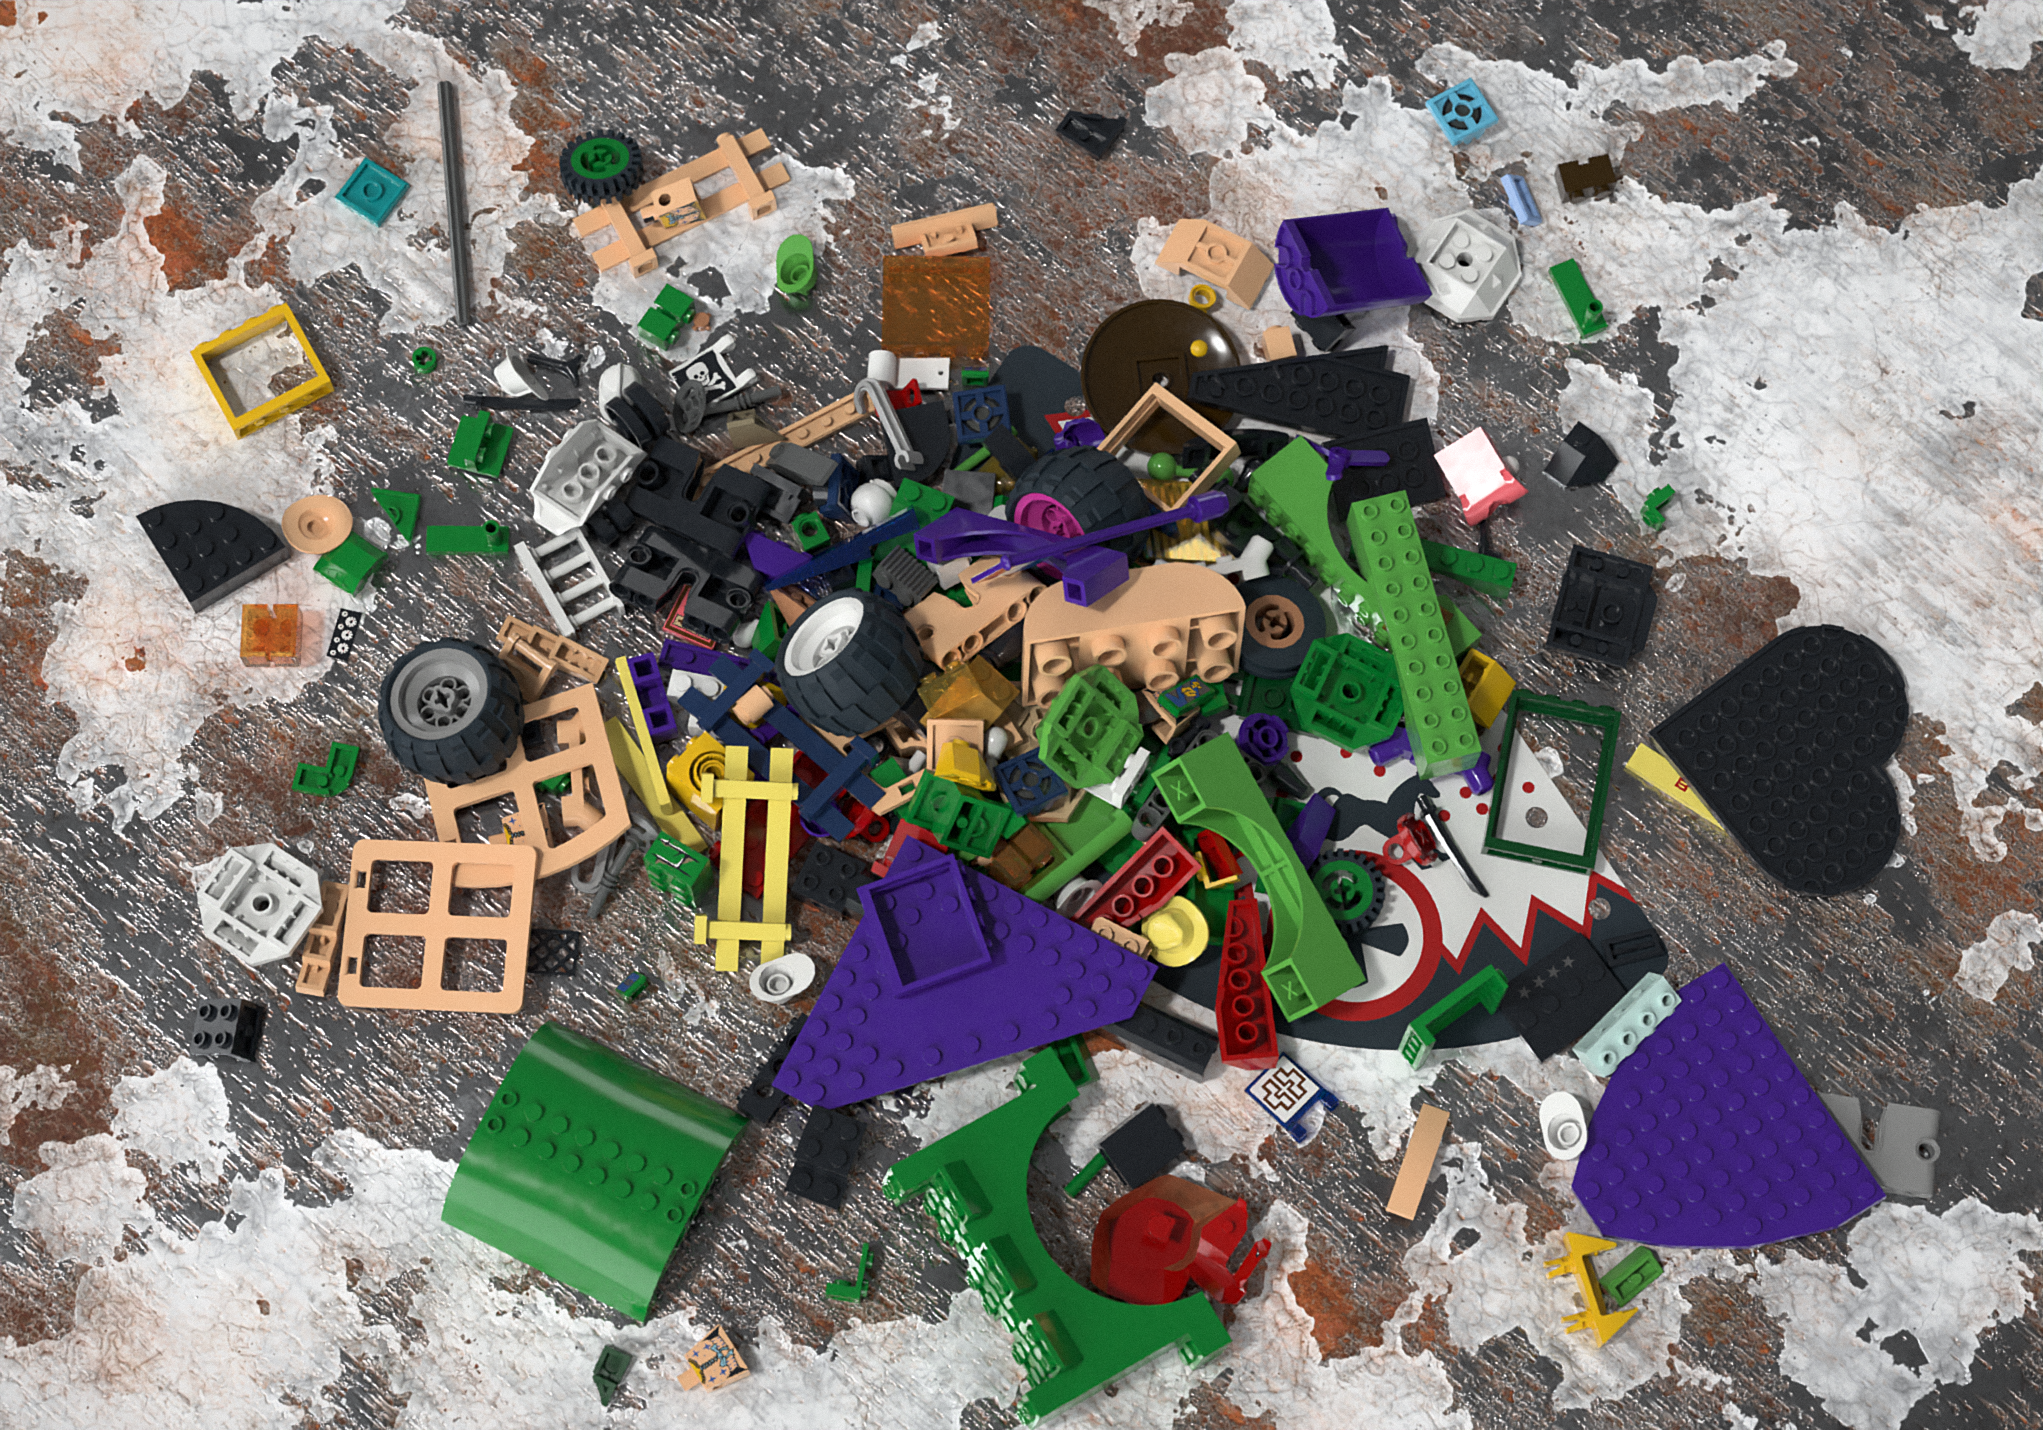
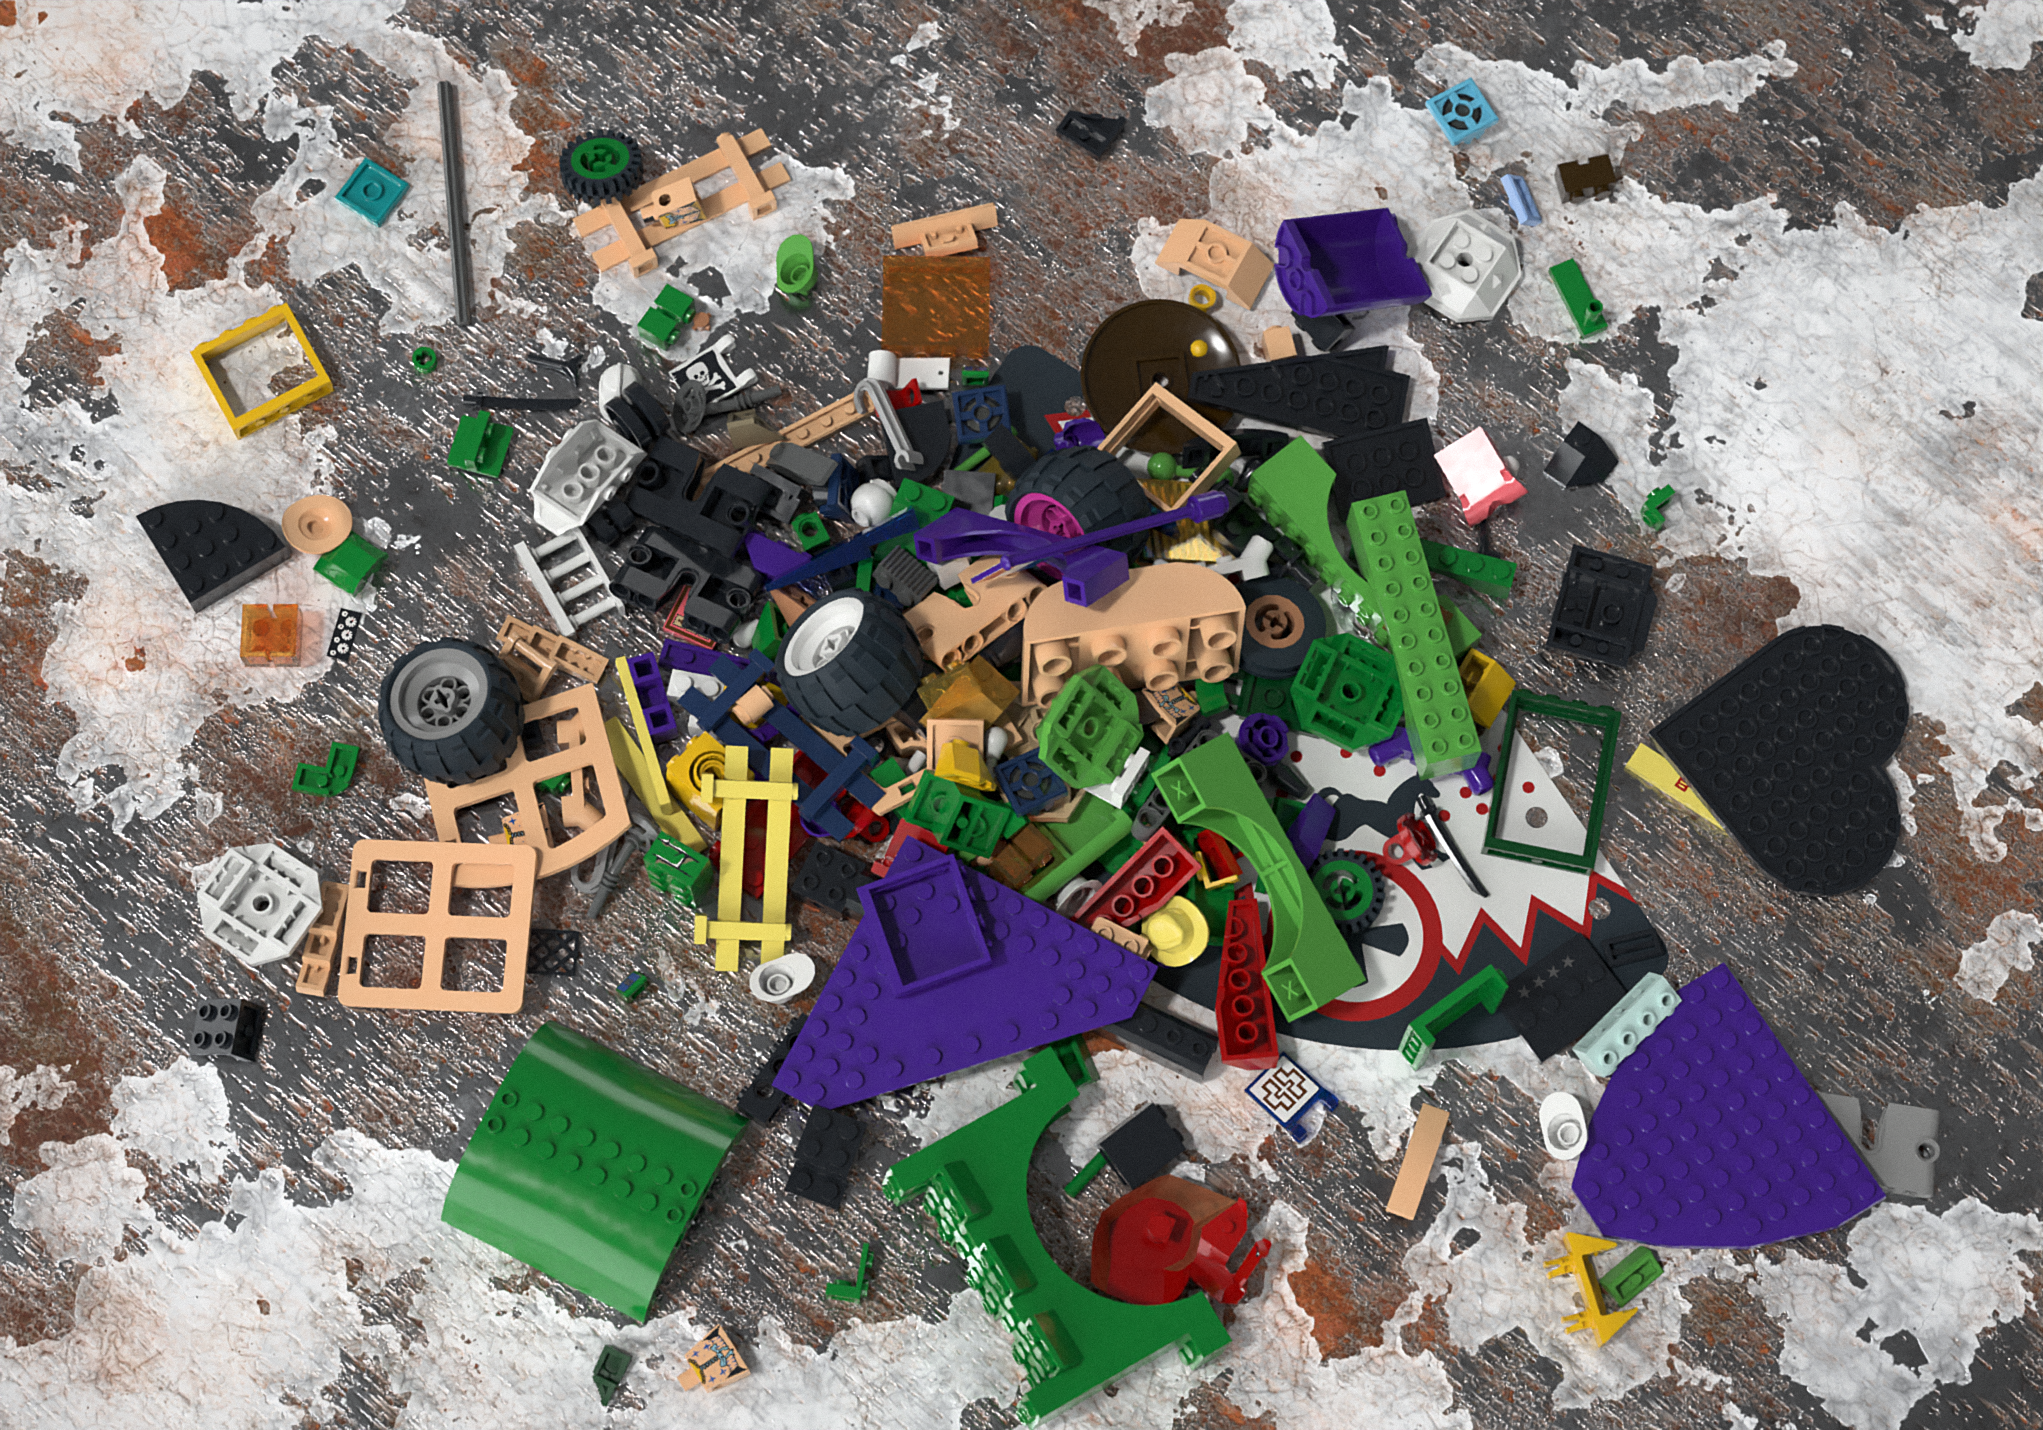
(401, 508): green tile -> none
(468, 540): green piece -> none
(516, 378): white piece -> none
(1186, 696): tile -> none
(1342, 458): dark purple piece -> none

